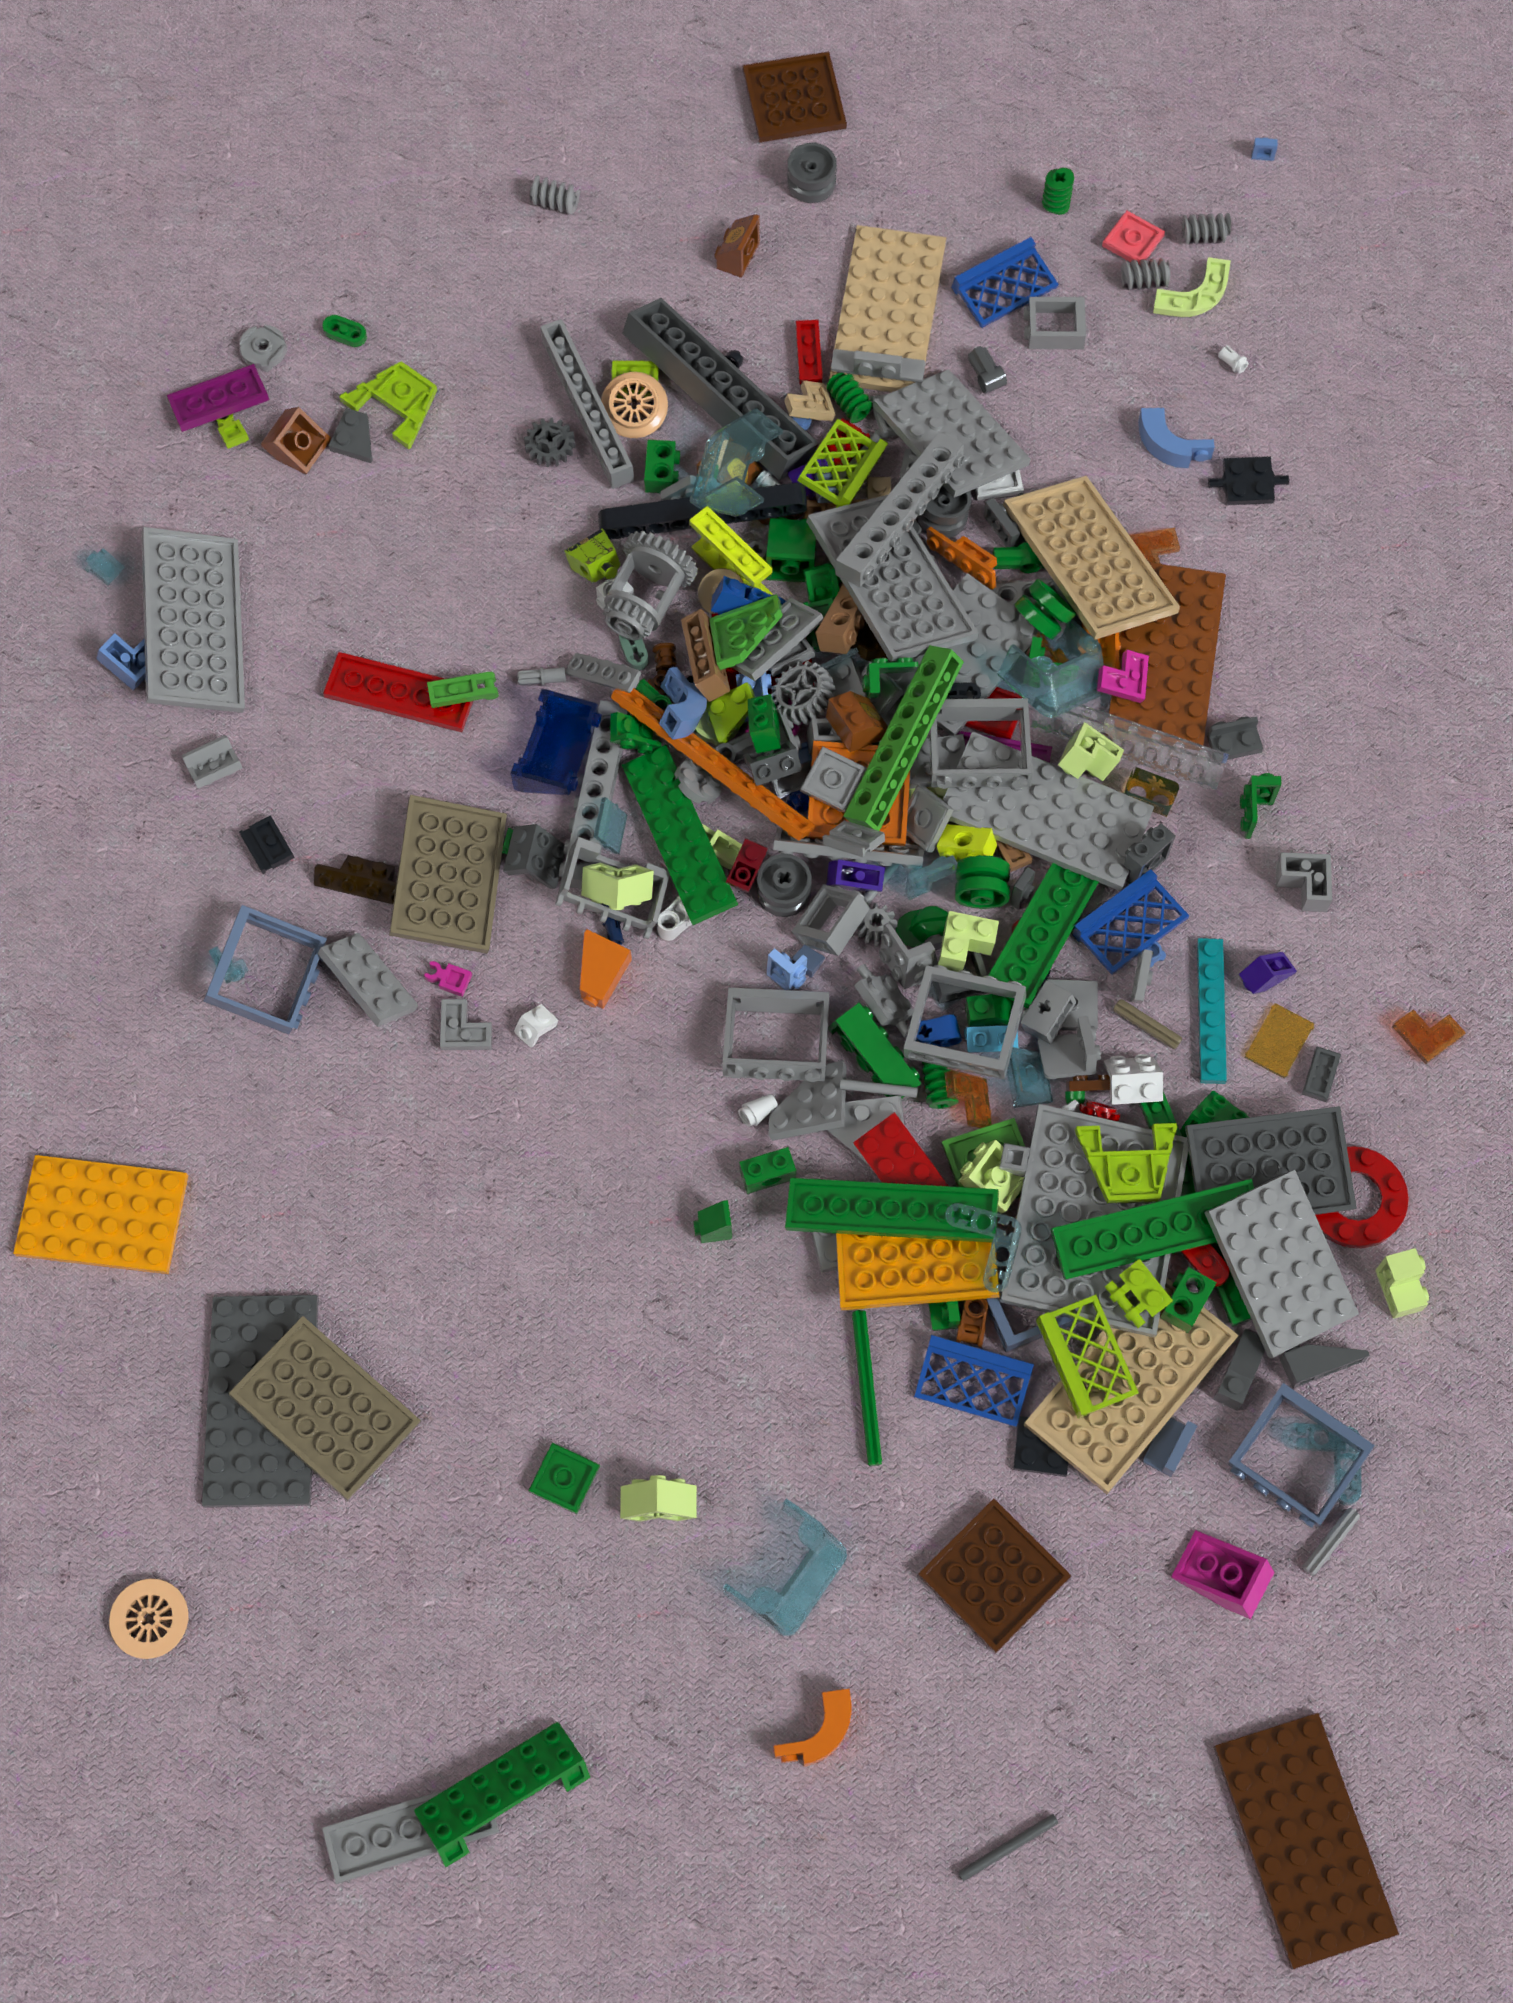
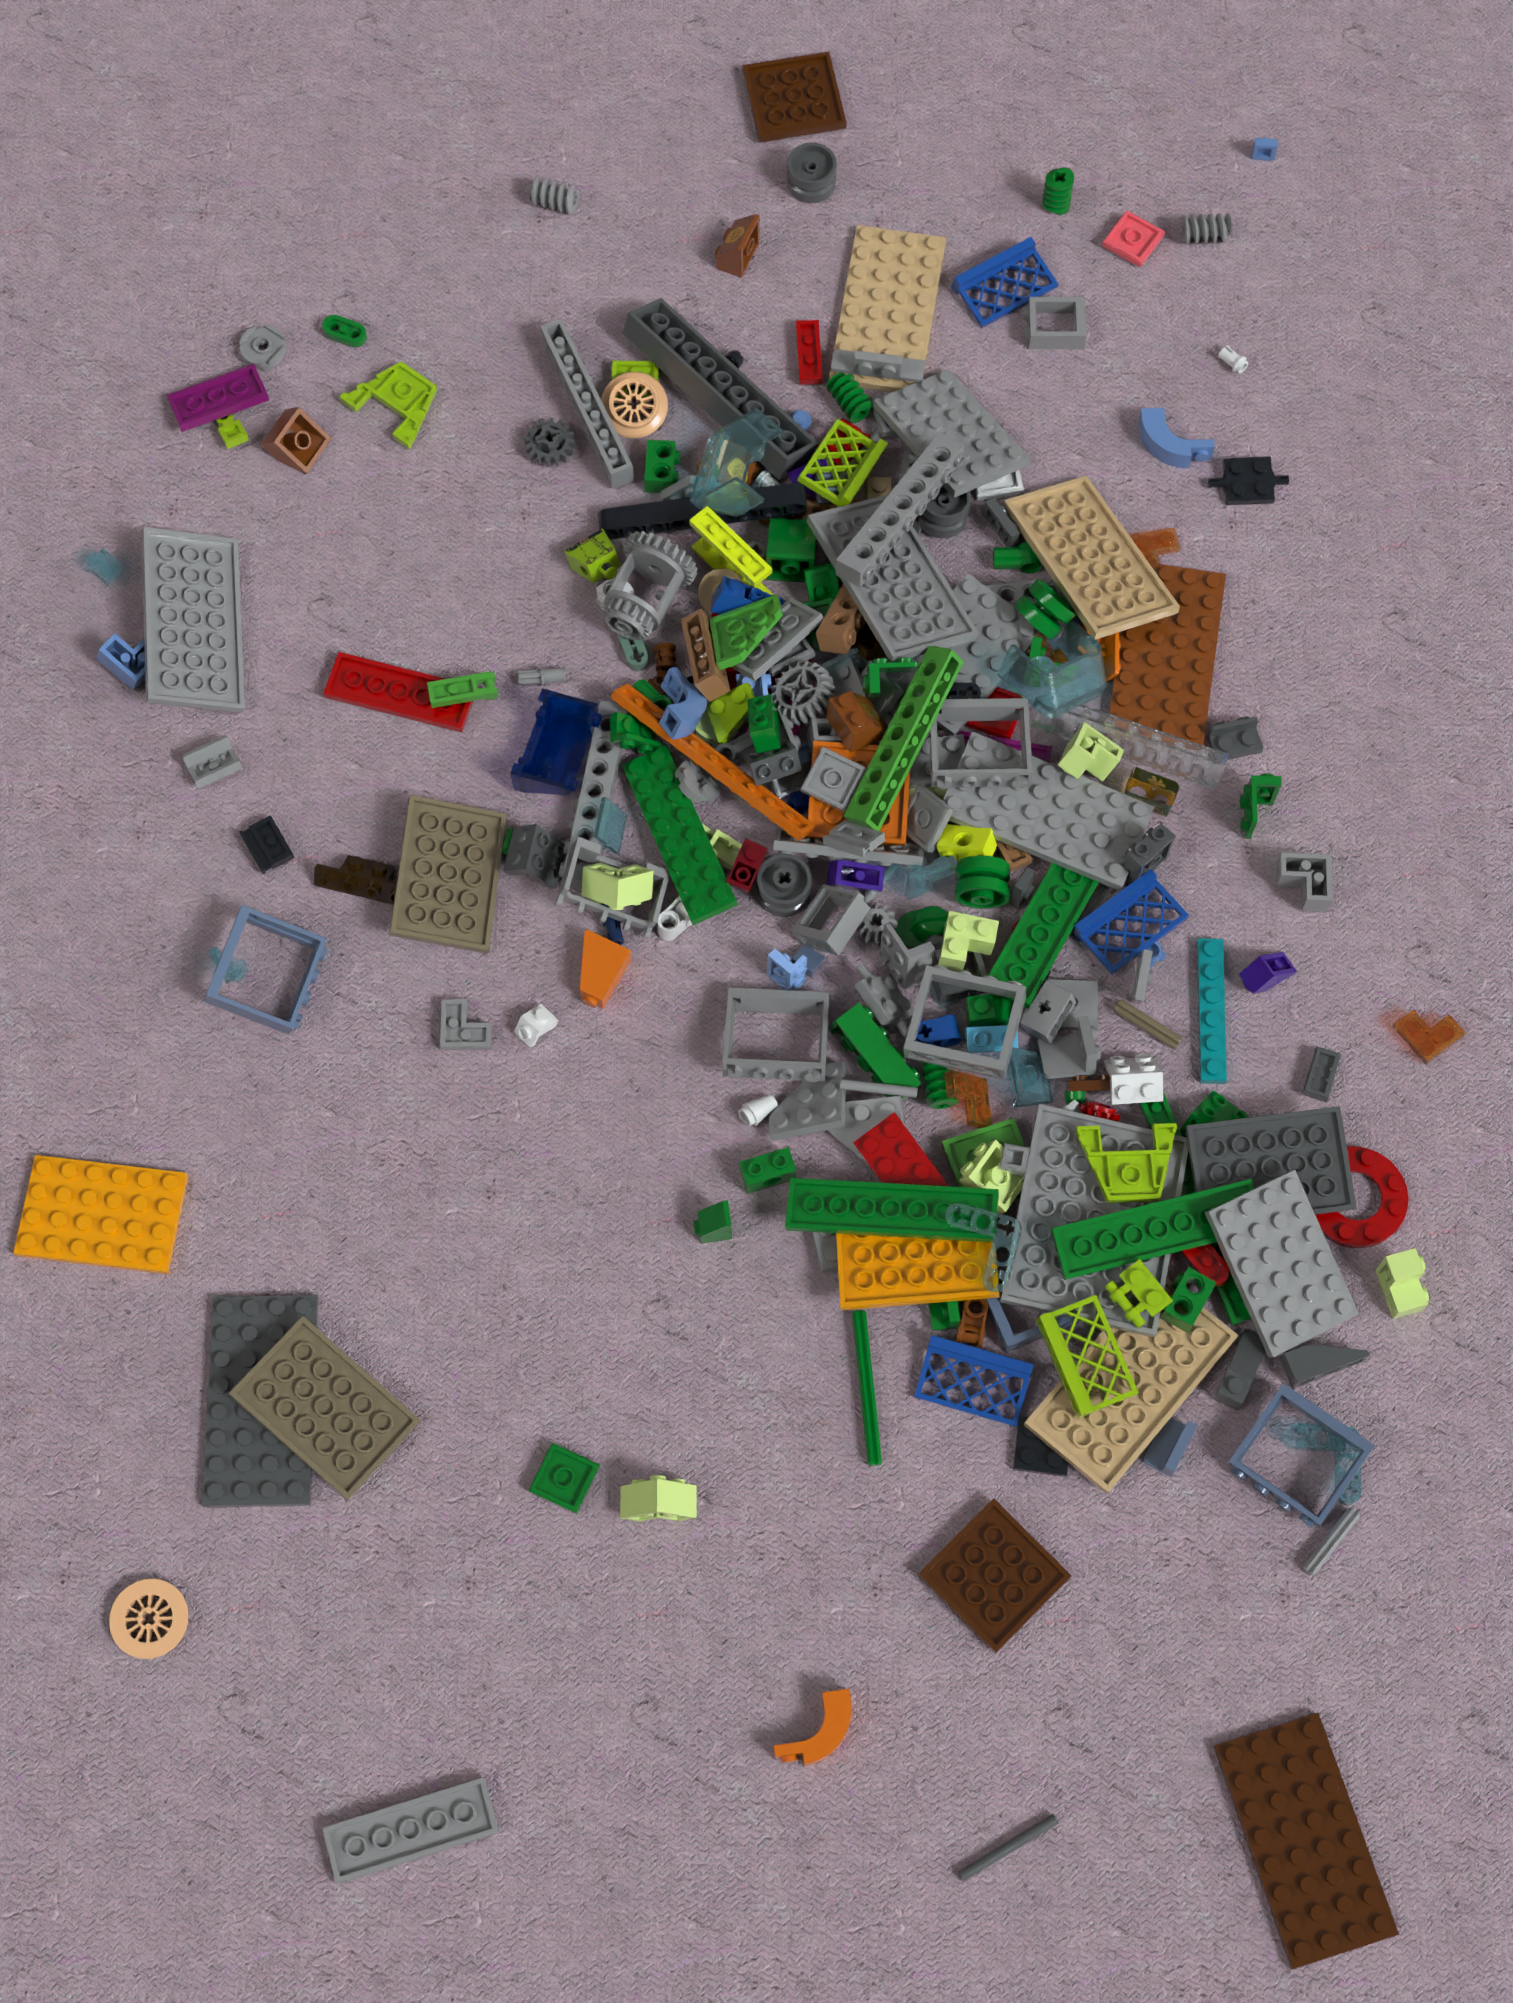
(353, 436): dark grey wing -> none
(368, 979): light grey plate -> none
(451, 980): dark pink plate -> none
(498, 1788): green bracket -> none
(603, 672): light grey bracket -> none
(806, 1586): clear light blue windscreen -> none
(812, 404): tan plate -> none
(965, 555): orange bracket -> none
(988, 374): dark grey piece -> none
(1127, 682): dark pink plate -> none
(1145, 273): light grey piece -> none
(1198, 300): yellowish green plate -> none
(1224, 1573): dark pink slope -> none
(1279, 1040): clear yellow piece -> none

